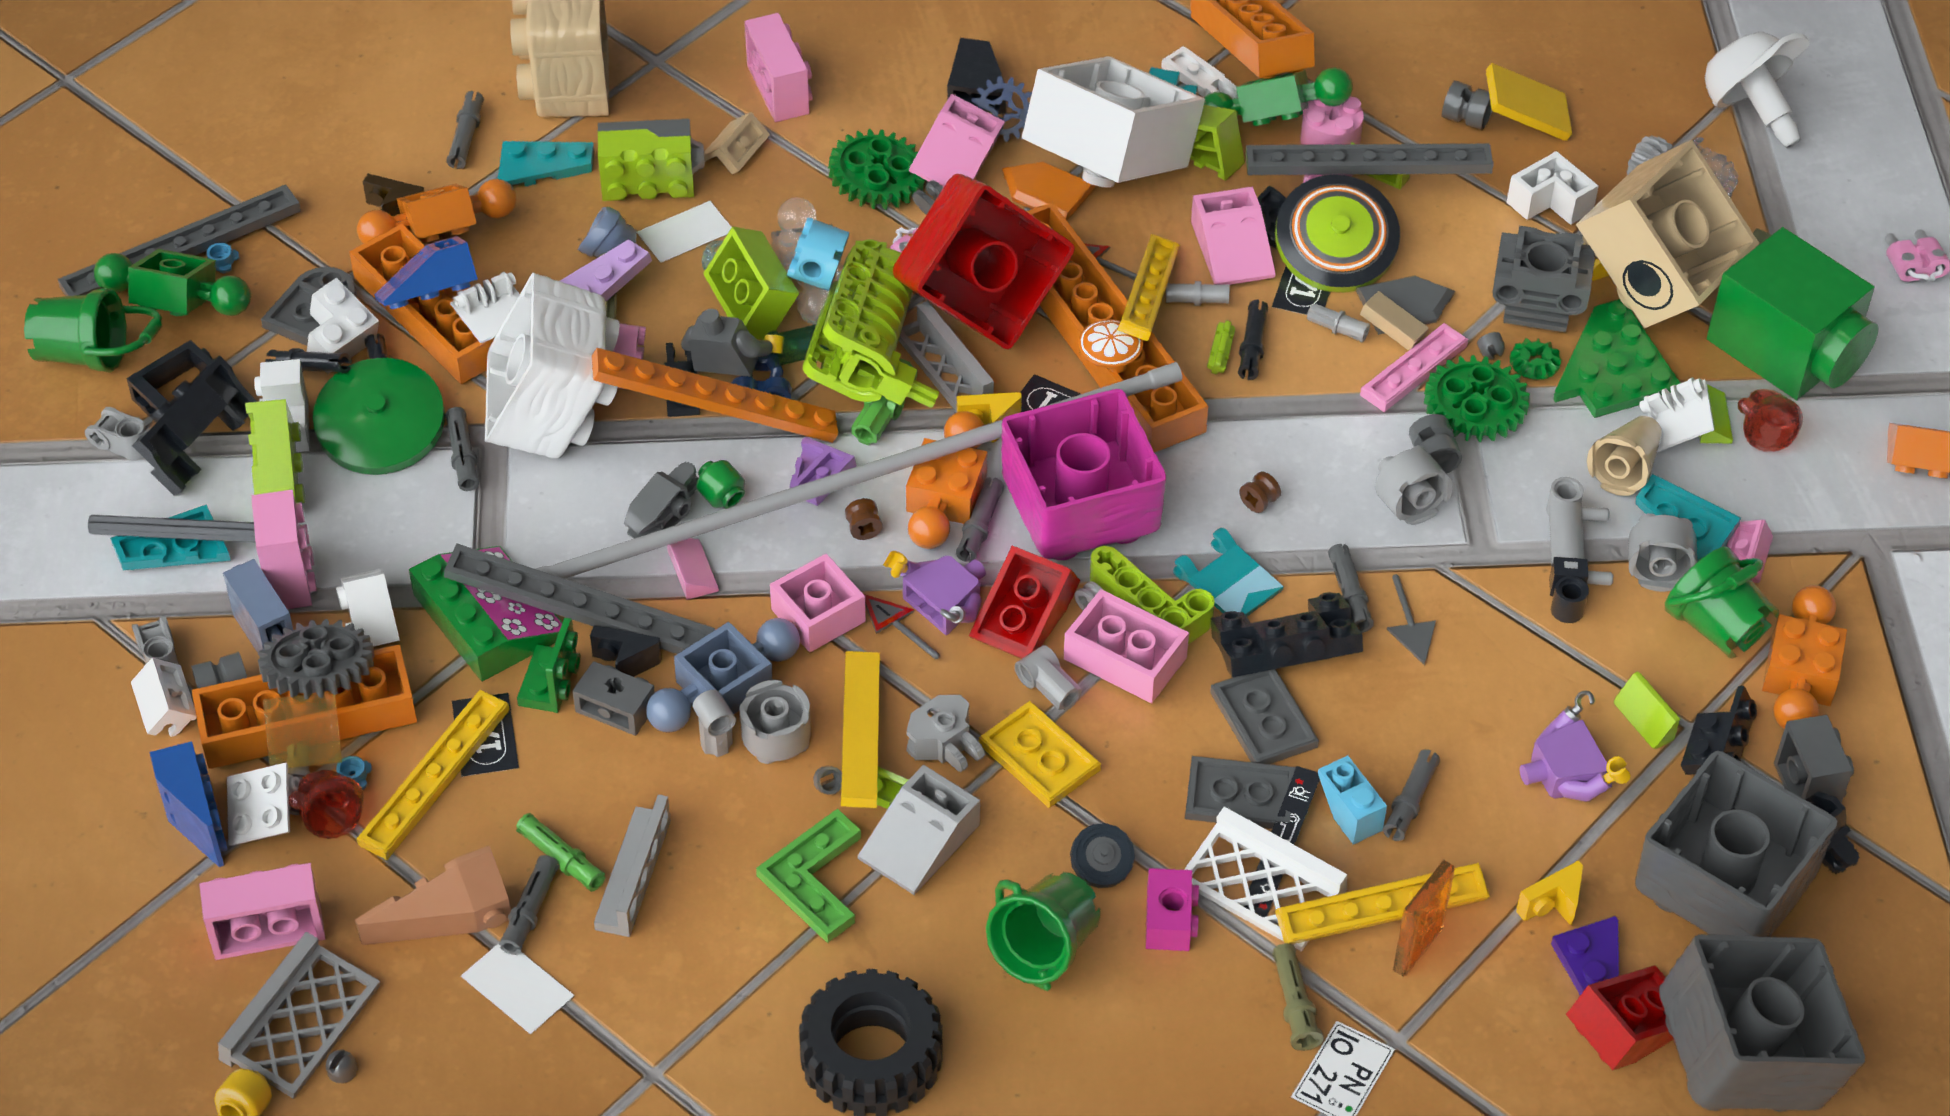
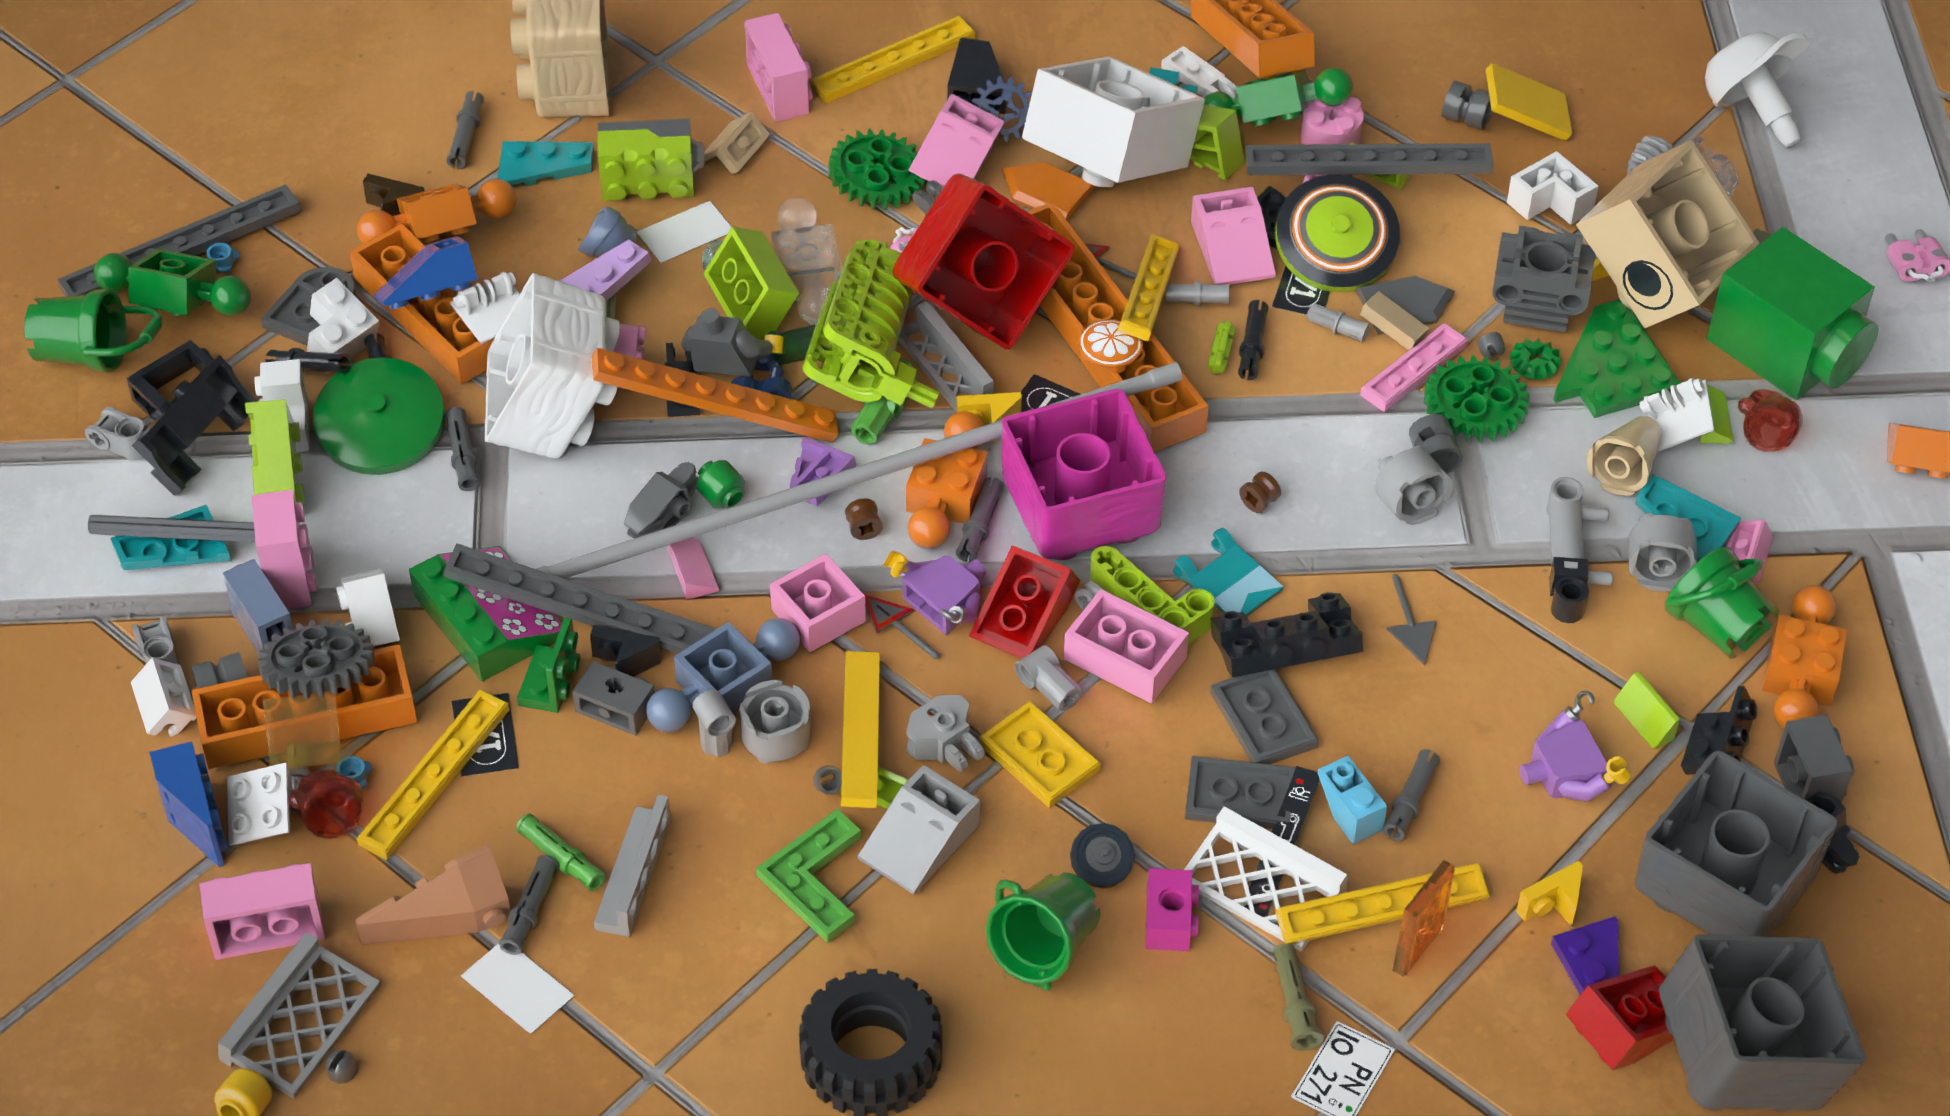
(818, 254): medium azure brick -> none
(891, 60): none -> yellow tile
(1350, 586): dark grey pin -> none

